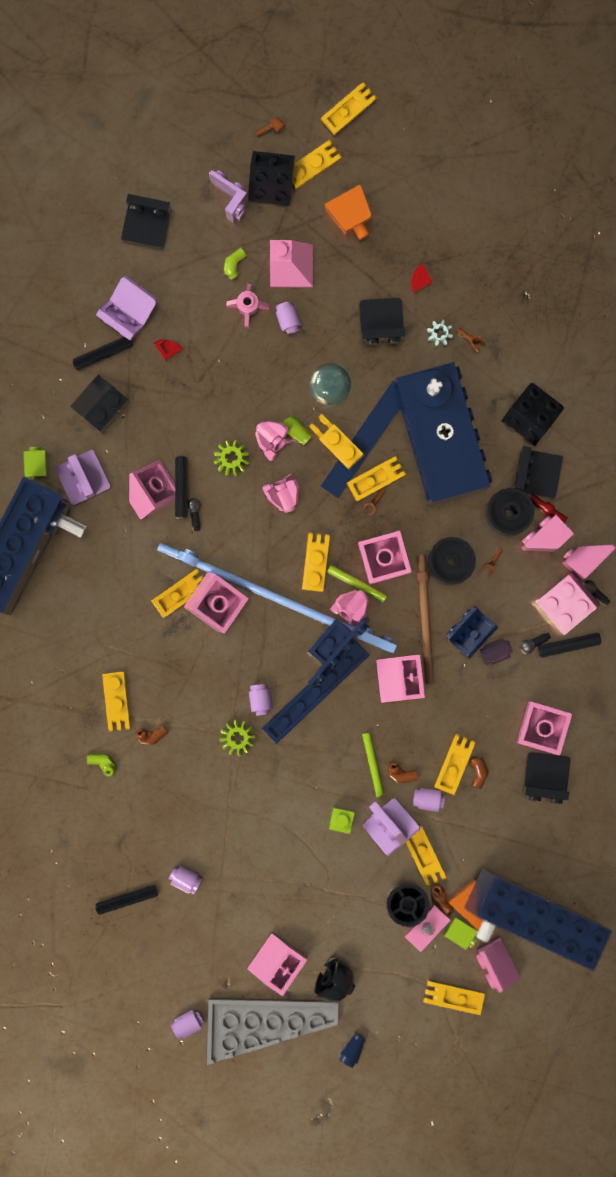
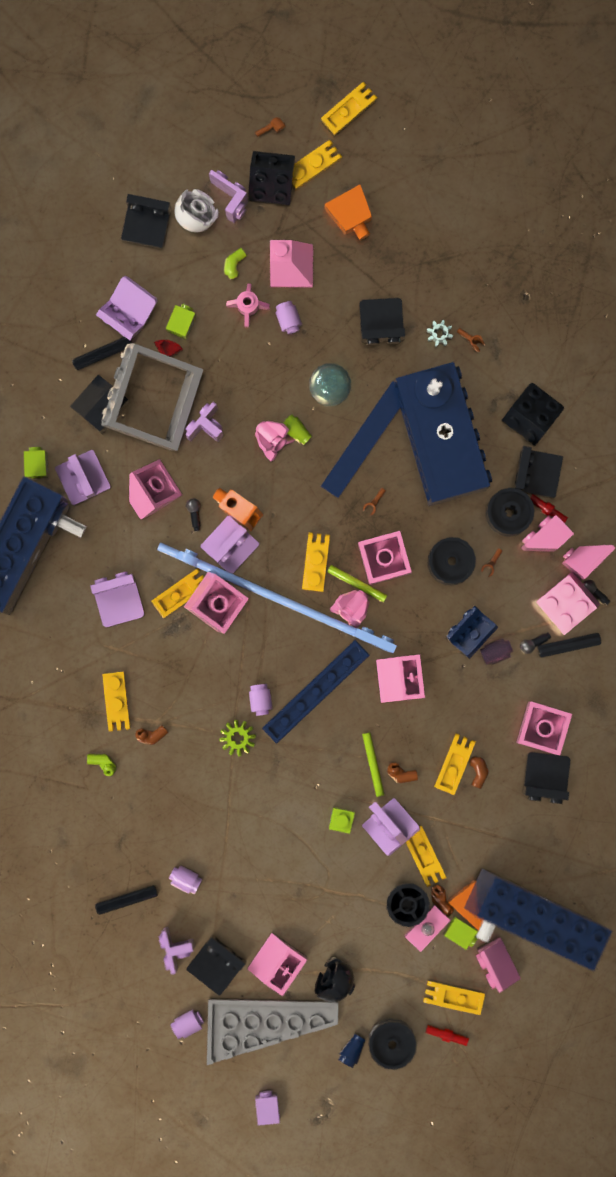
(117, 599): none -> lavender bracket
(181, 321): none -> lime brick
(181, 487): black axle -> none
(181, 949): none -> lavender bracket
(182, 407): none -> light grey window
(195, 211): none -> white cylinder
(211, 427): none -> lavender bracket
(216, 965): none -> black bracket
(227, 452): lime gear -> none
(229, 545): none -> lavender bracket
(244, 511): none -> orange torso
(267, 1108): none -> lavender brick
(283, 493): bright pink brick -> none
(332, 644): dark blue bracket -> none
(338, 443): yellow hinge -> none
(375, 479): yellow hinge -> none
(392, 1030): none -> black wheel
(420, 279): red tile -> none
(423, 576): medium nougat bar -> none
(428, 799): lavender brick -> none
(447, 1035): none -> red bar

